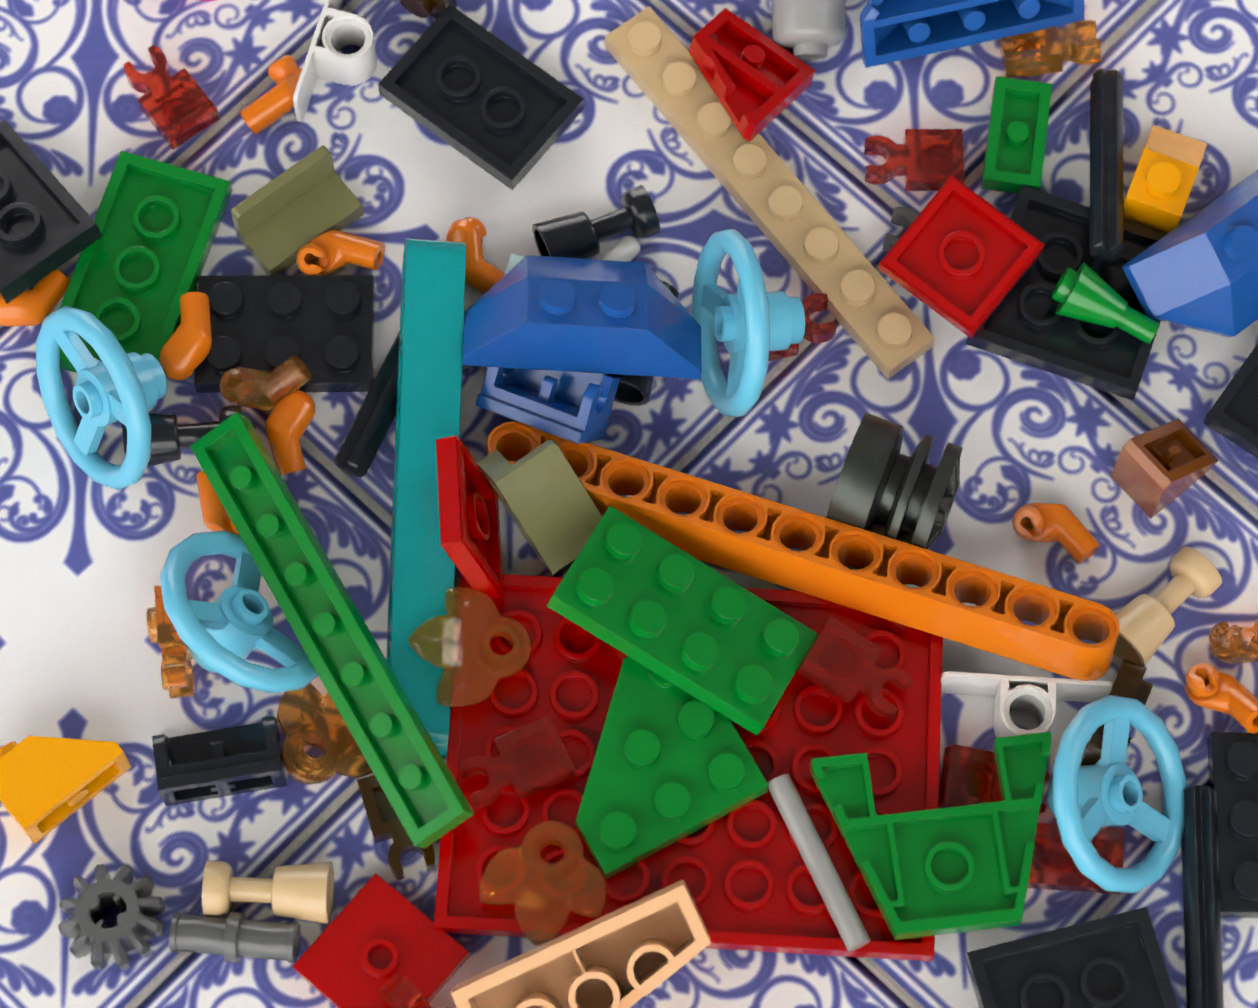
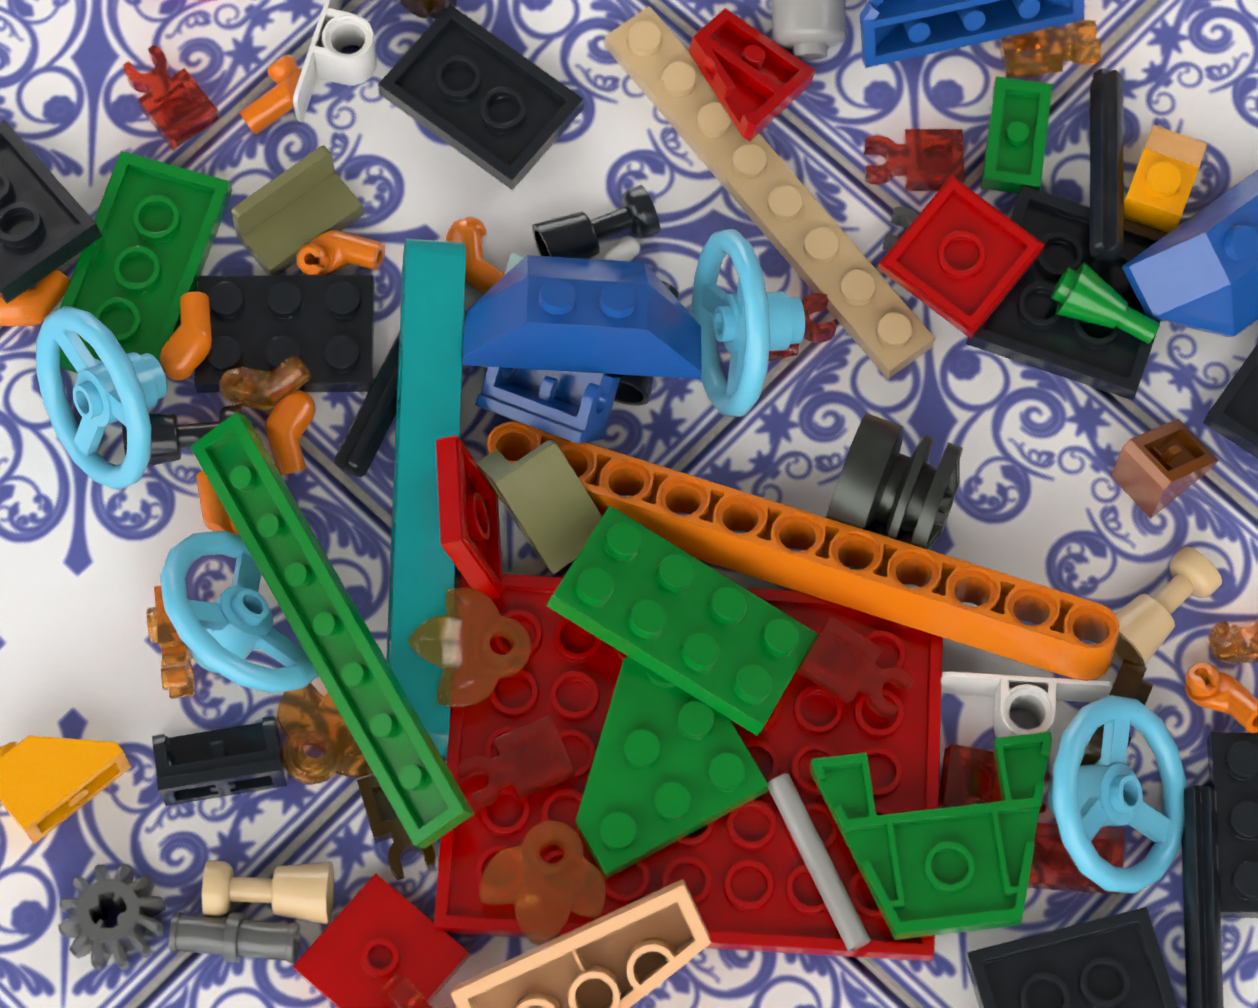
(1055, 524): orange arm -> none

